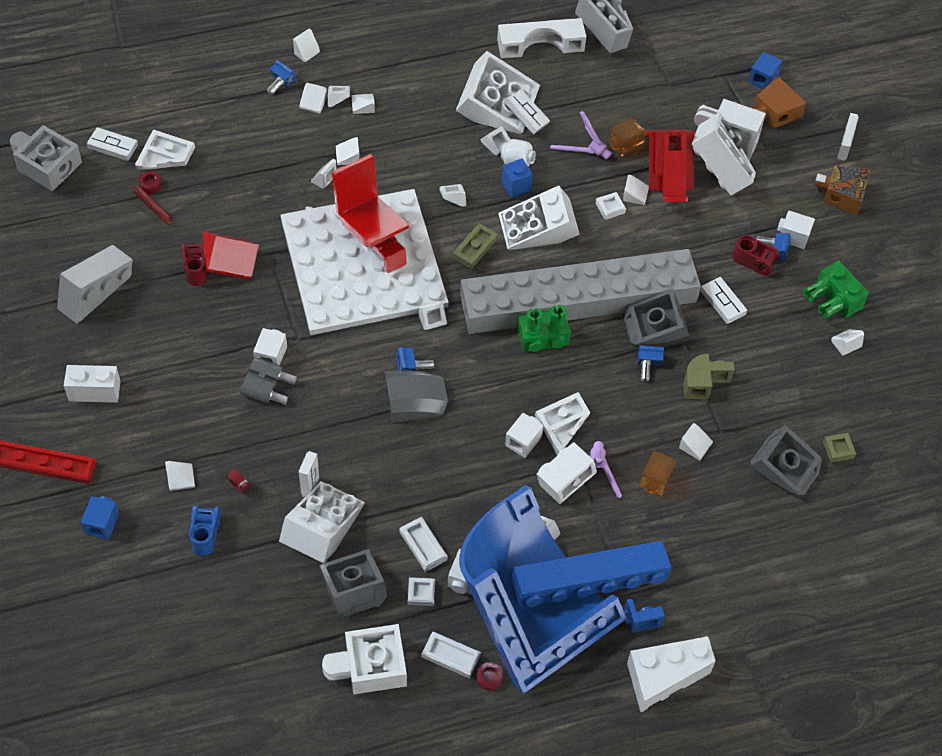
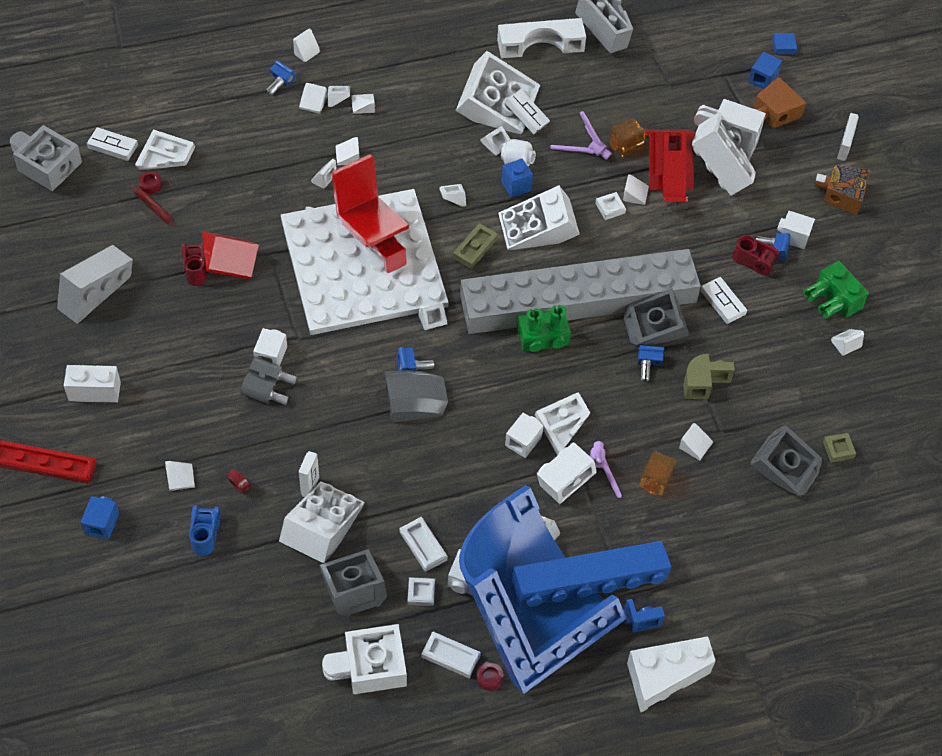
(784, 43): none -> blue tile

